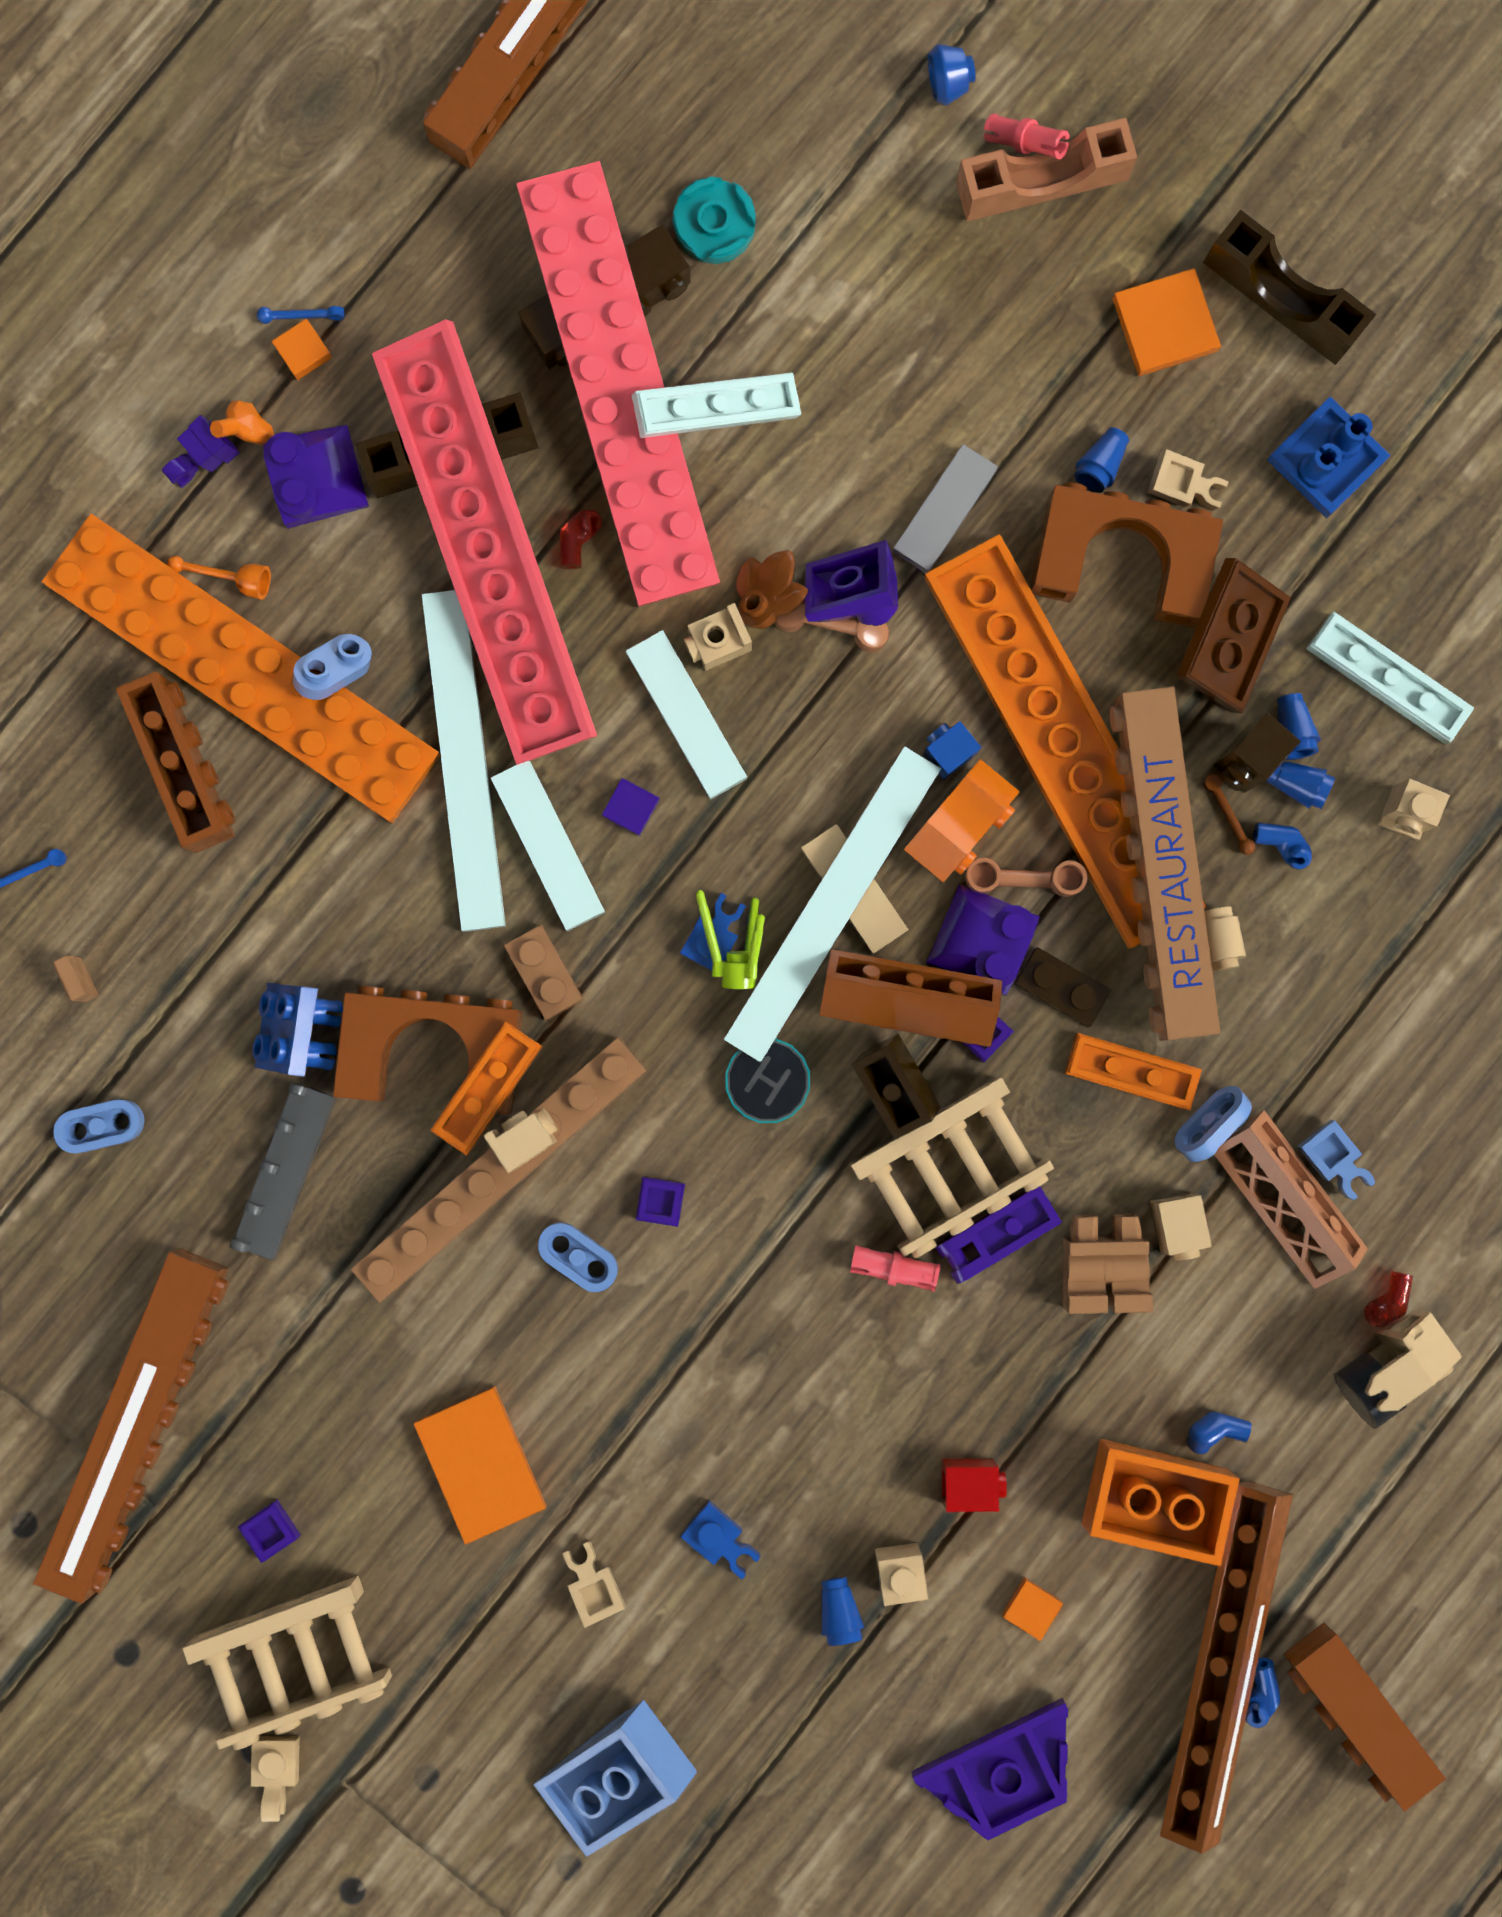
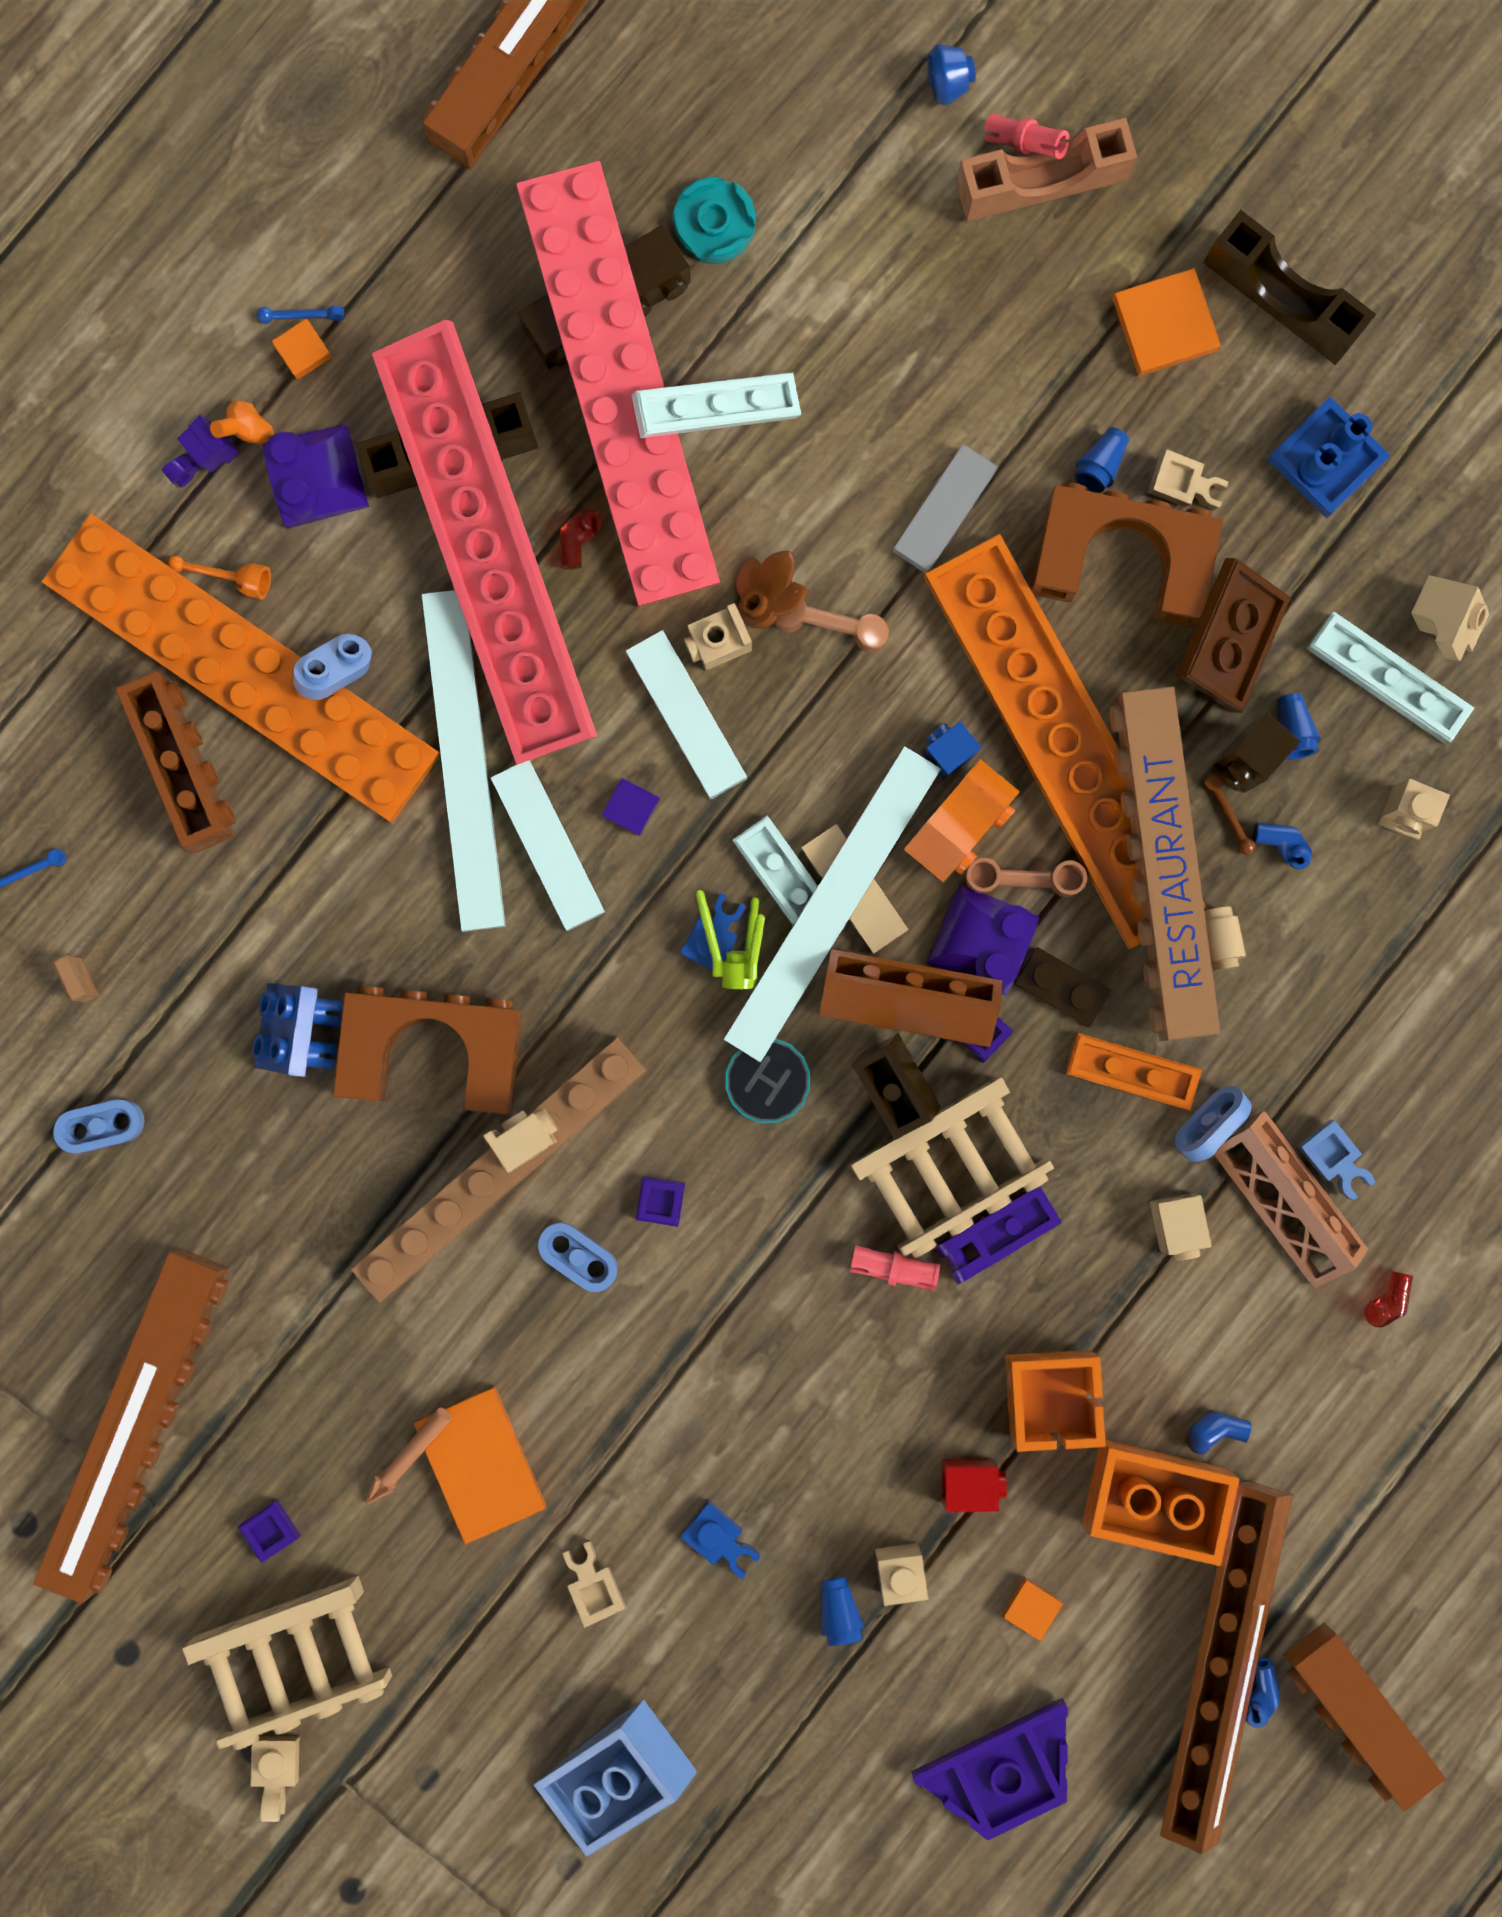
(283, 1171): dark grey hinge -> none
(388, 1478): none -> nougat piece
(486, 1088): orange tile -> none
(544, 972): medium nougat plate -> none
(777, 867): none -> light aqua tile
(853, 585): dark purple slope -> none
(1050, 1396): none -> orange piece
(1111, 1261): medium nougat hips -> none
(1303, 783): blue cone -> none
(1405, 1365): tan piece -> none
(1452, 613): none -> tan brick

